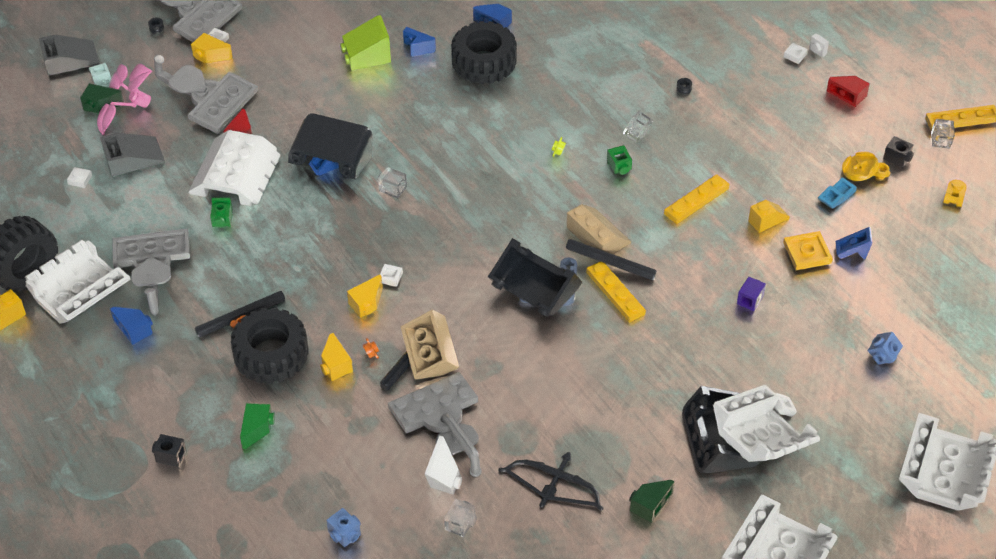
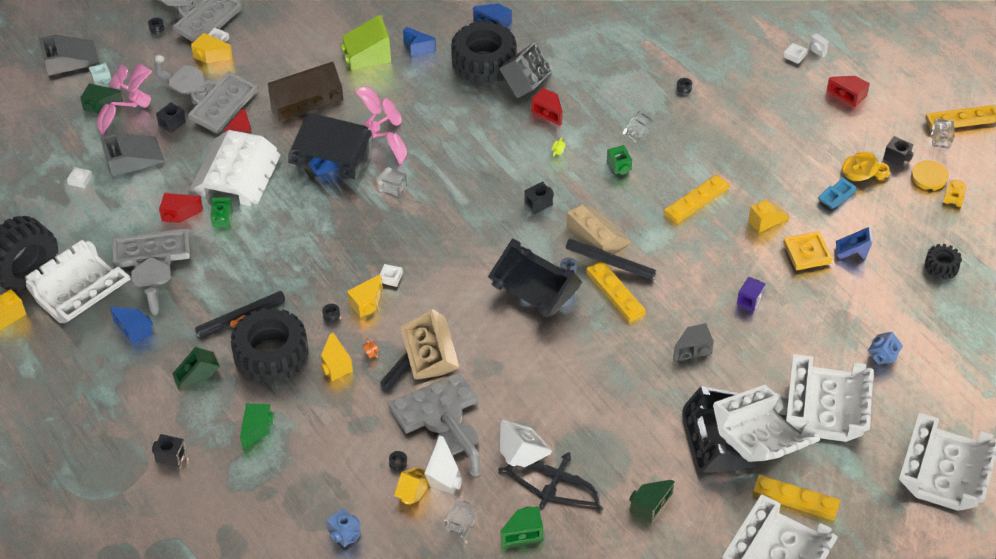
(171, 117): none -> black brick
(179, 207): none -> red slope
(195, 368): none -> dark green slope
(305, 91): none -> dark brown slope
(331, 308): none -> black bush
(372, 101): none -> bright pink plant
(397, 455): none -> black bush
(411, 485): none -> yellow slope
(521, 444): none -> white slope
(523, 526): none -> green slope
(525, 70): none -> dark grey slope
(538, 197): none -> black brick
(548, 106): none -> red slope
(693, 343): none -> dark grey slope
(797, 497): none -> yellow plate
(830, 399): none -> white slope
(930, 175): none -> yellow tile
(941, 269): none -> black tyre

